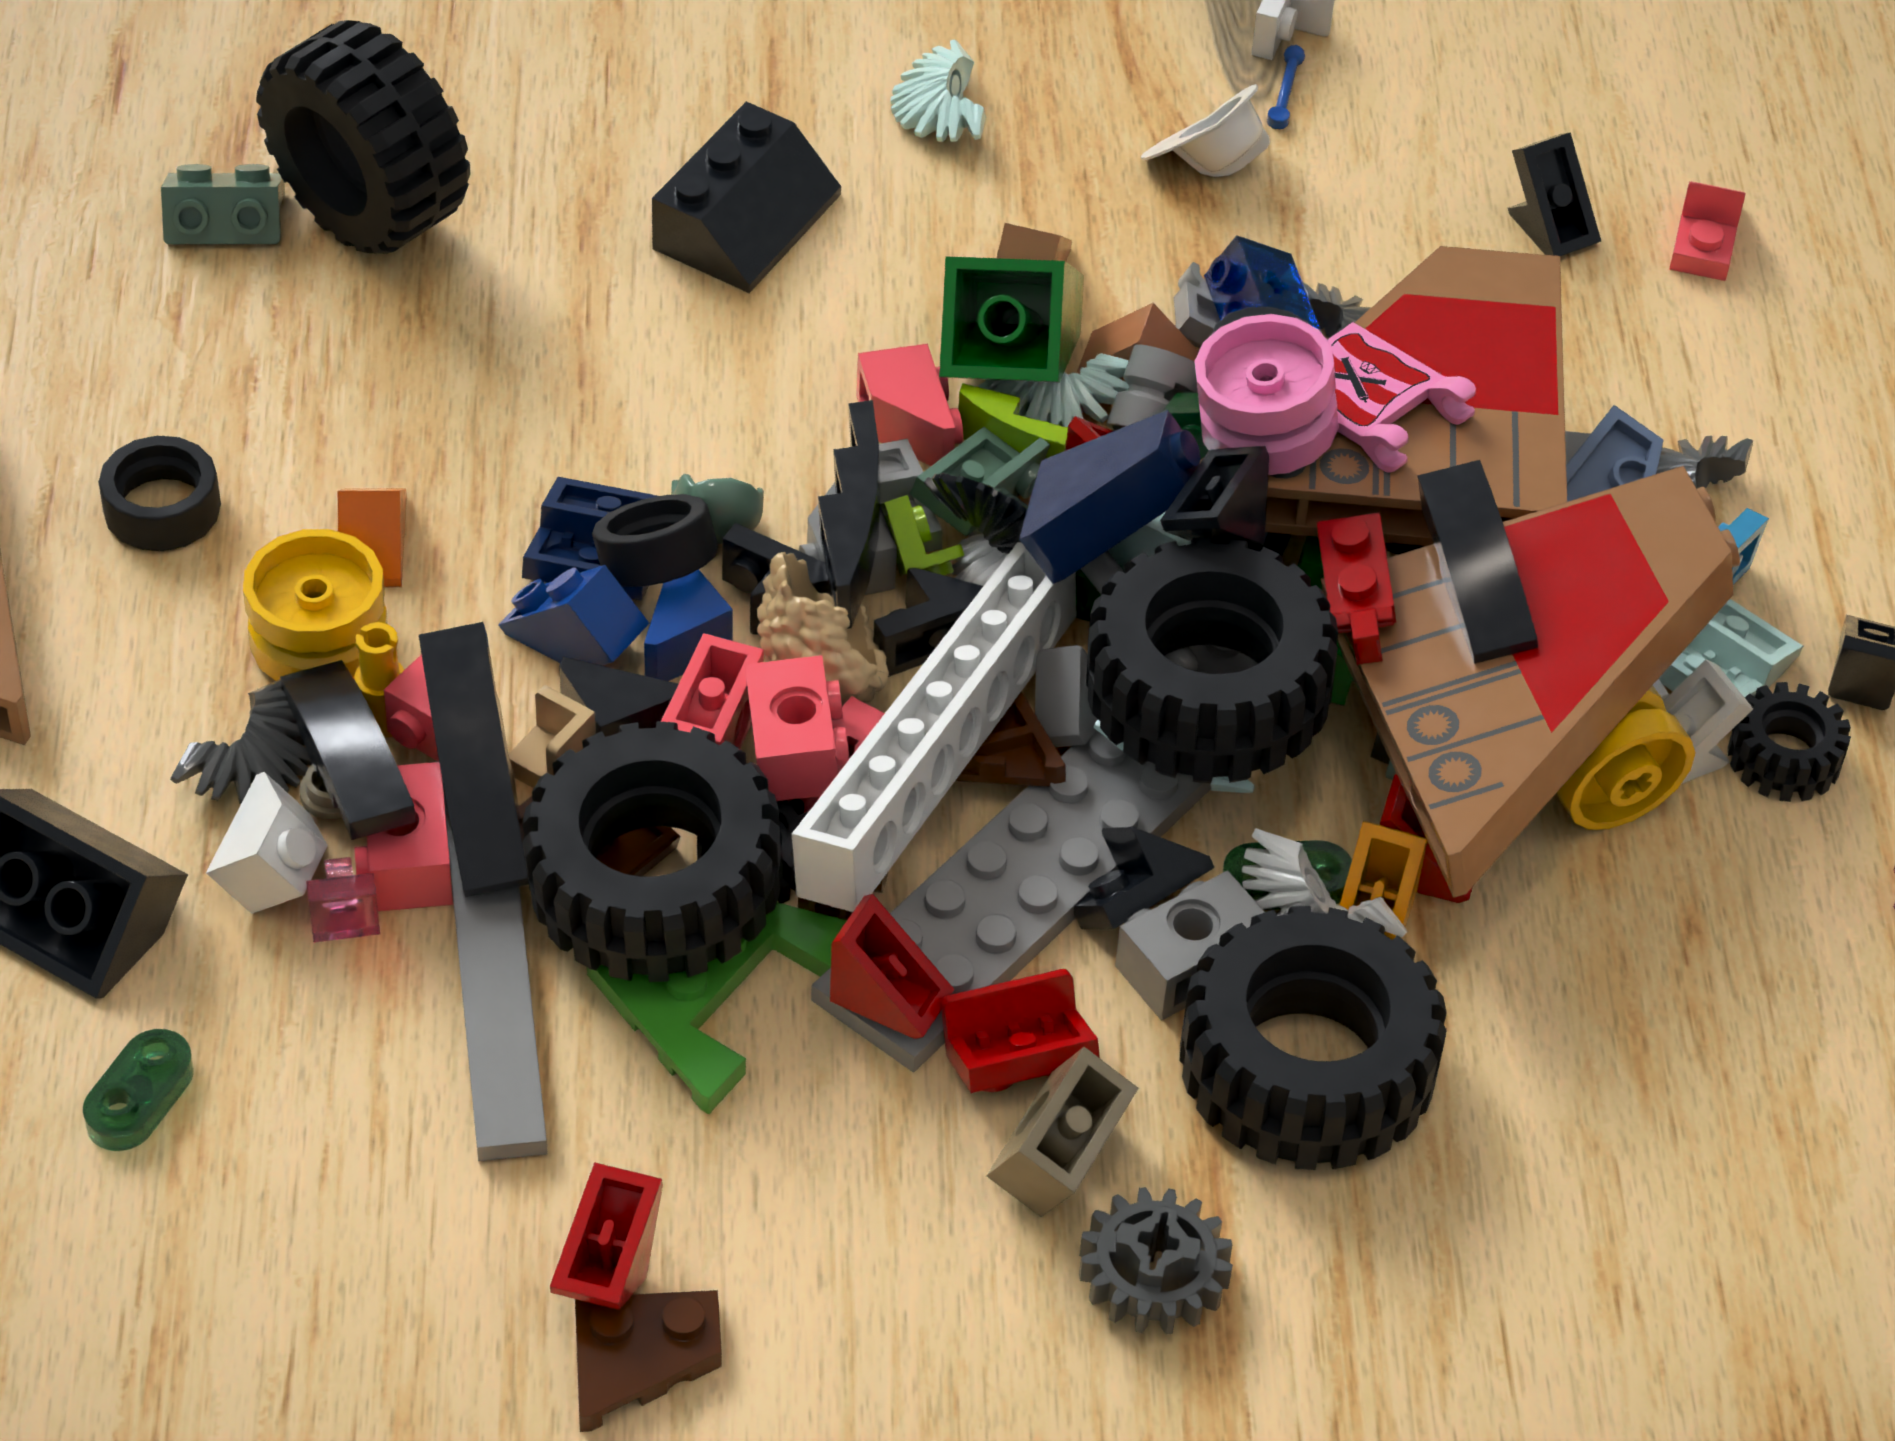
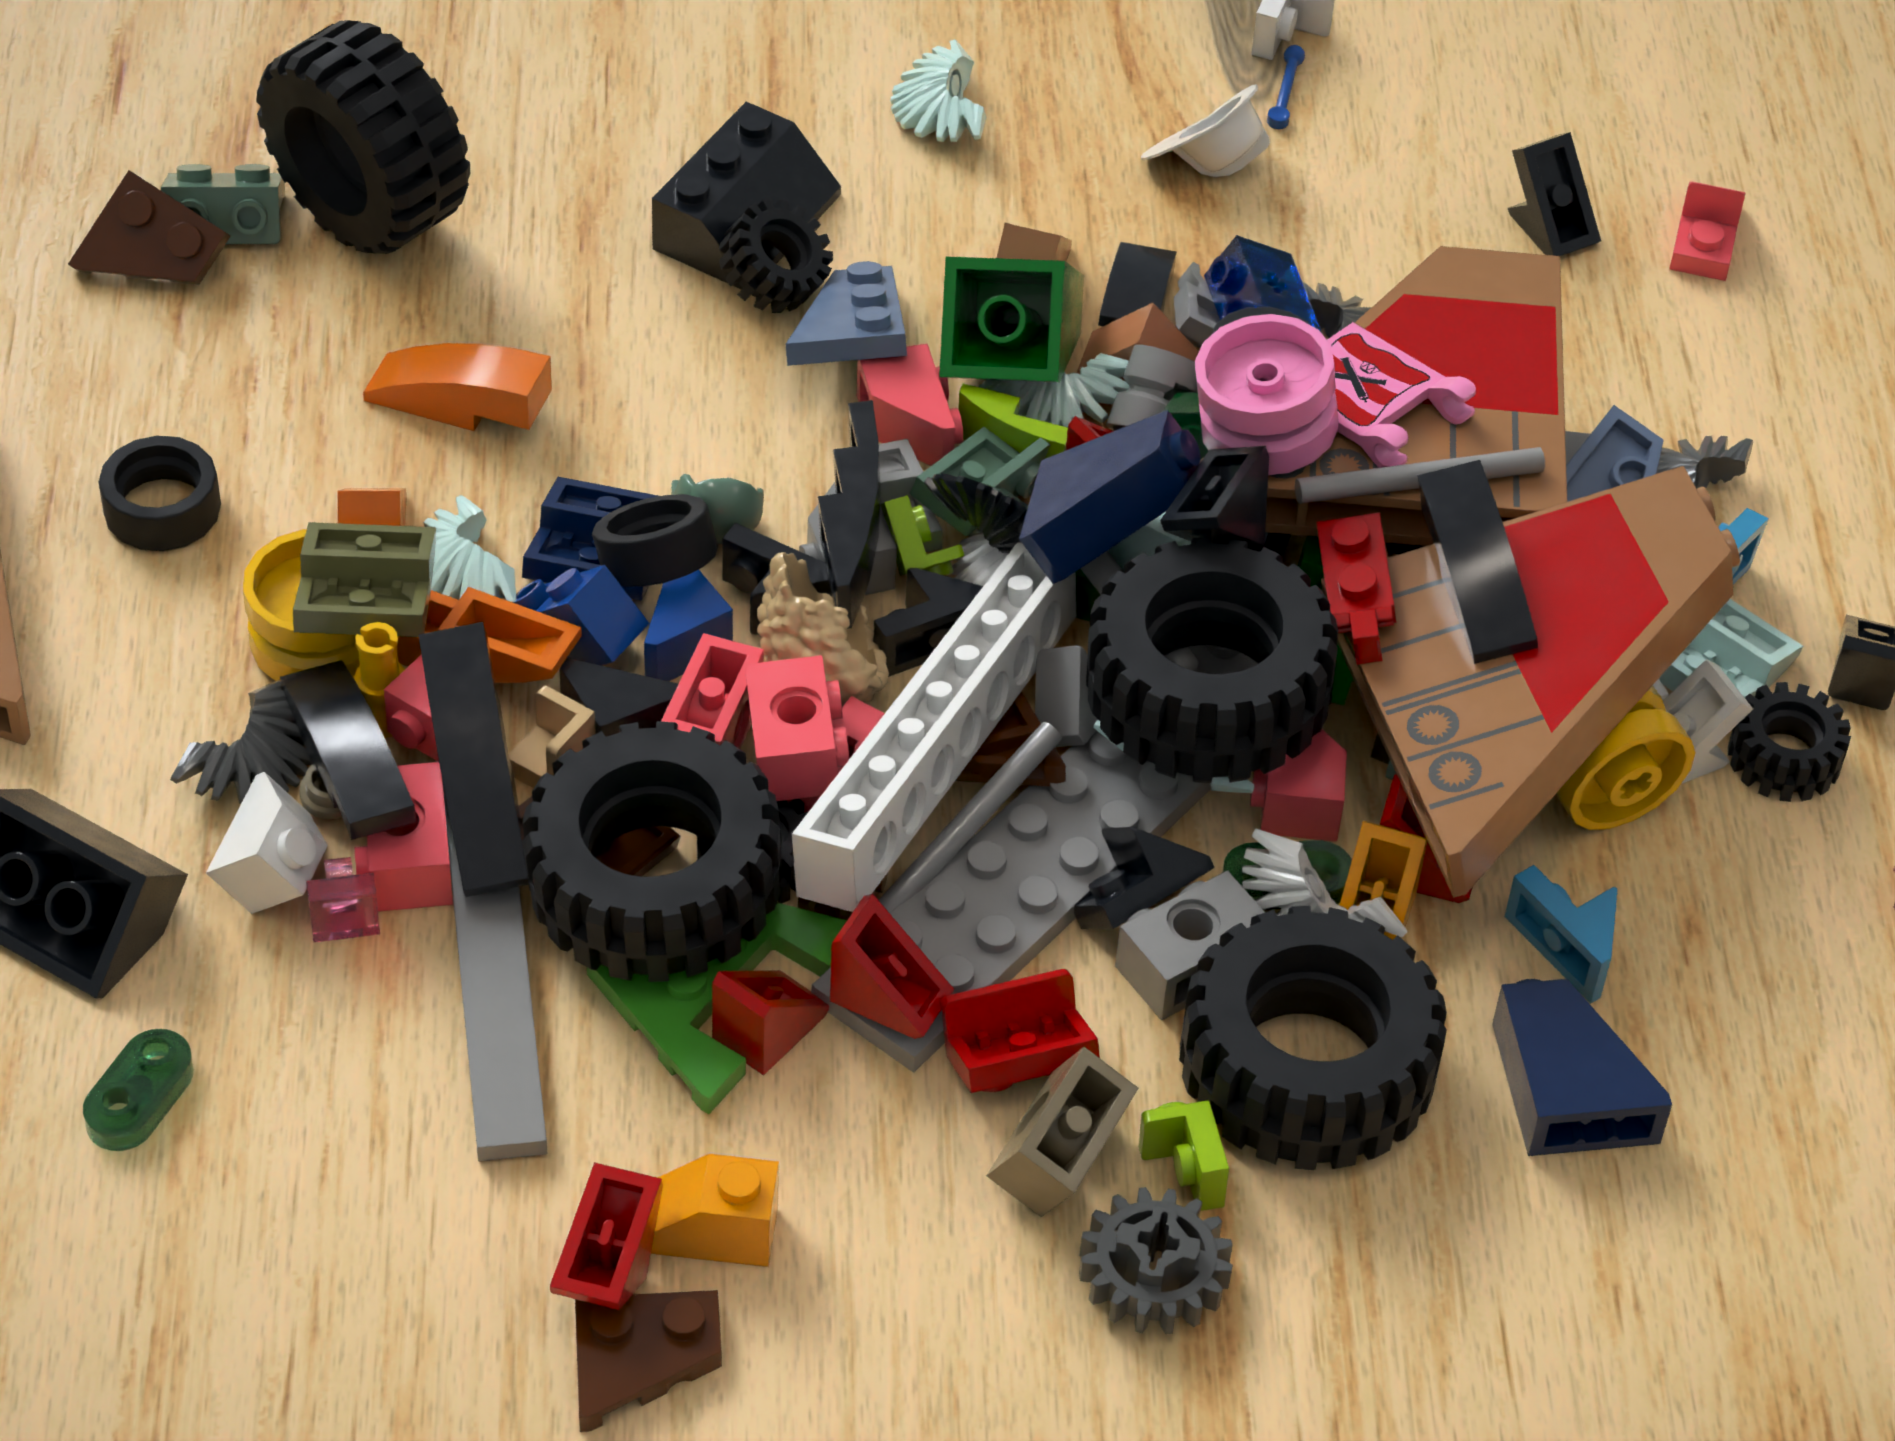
(149, 237): none -> reddish brown wing
(364, 577): none -> olive slope
(463, 383): none -> orange slope
(463, 563): none -> light aqua hair
(520, 640): none -> orange slope
(719, 1210): none -> light orange slope
(762, 276): none -> black tyre
(762, 1014): none -> red slope
(851, 319): none -> sand blue wing
(972, 816): none -> light grey bar
(1136, 280): none -> black slope
(1194, 1142): none -> lime bracket
(1305, 793): none -> coral slope
(1405, 476): none -> light grey bar
(1569, 937): none -> dark azure slope
(1573, 1074): none -> dark blue slope

